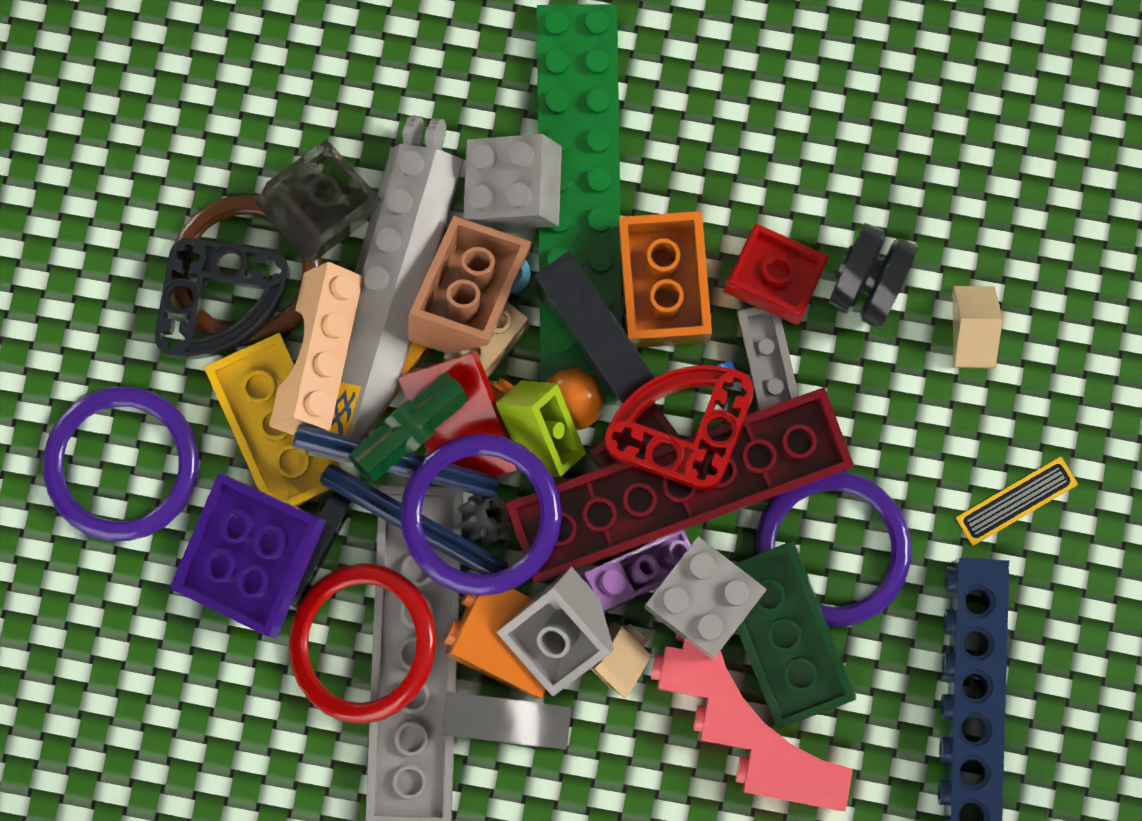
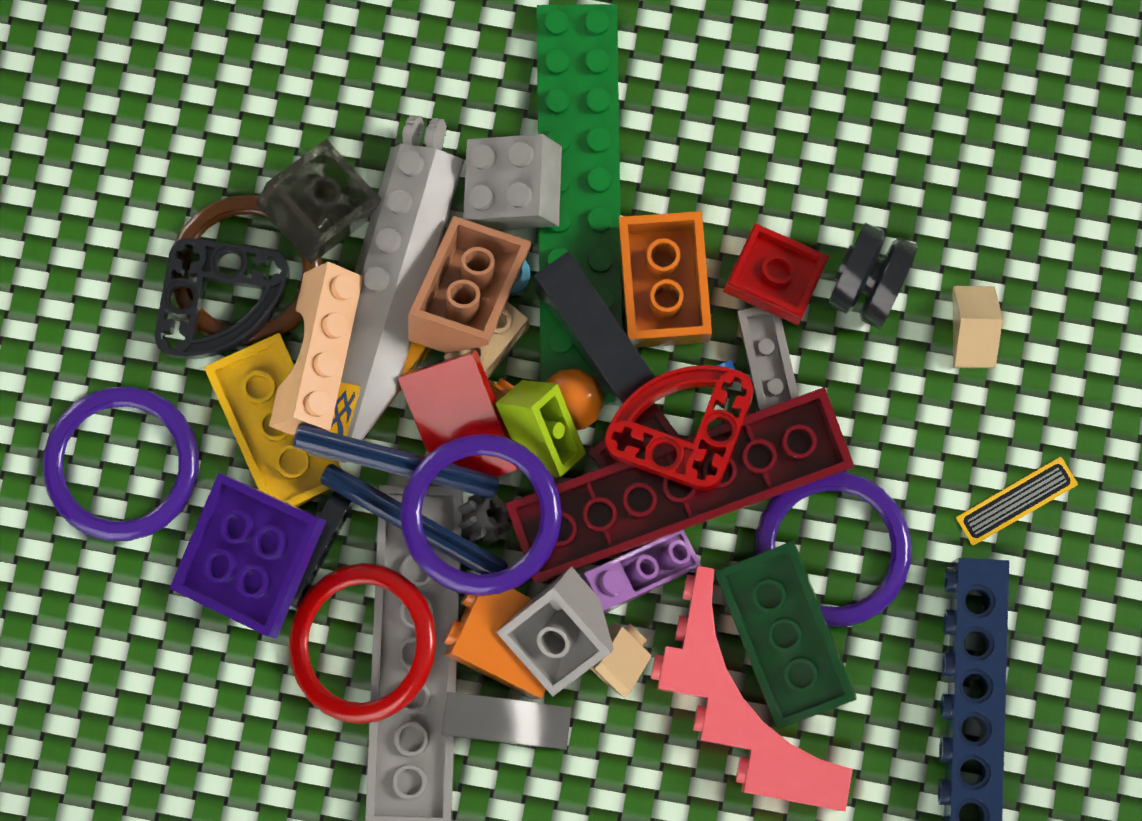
(408, 427): dark green piece -> none
(705, 598): light grey brick -> none

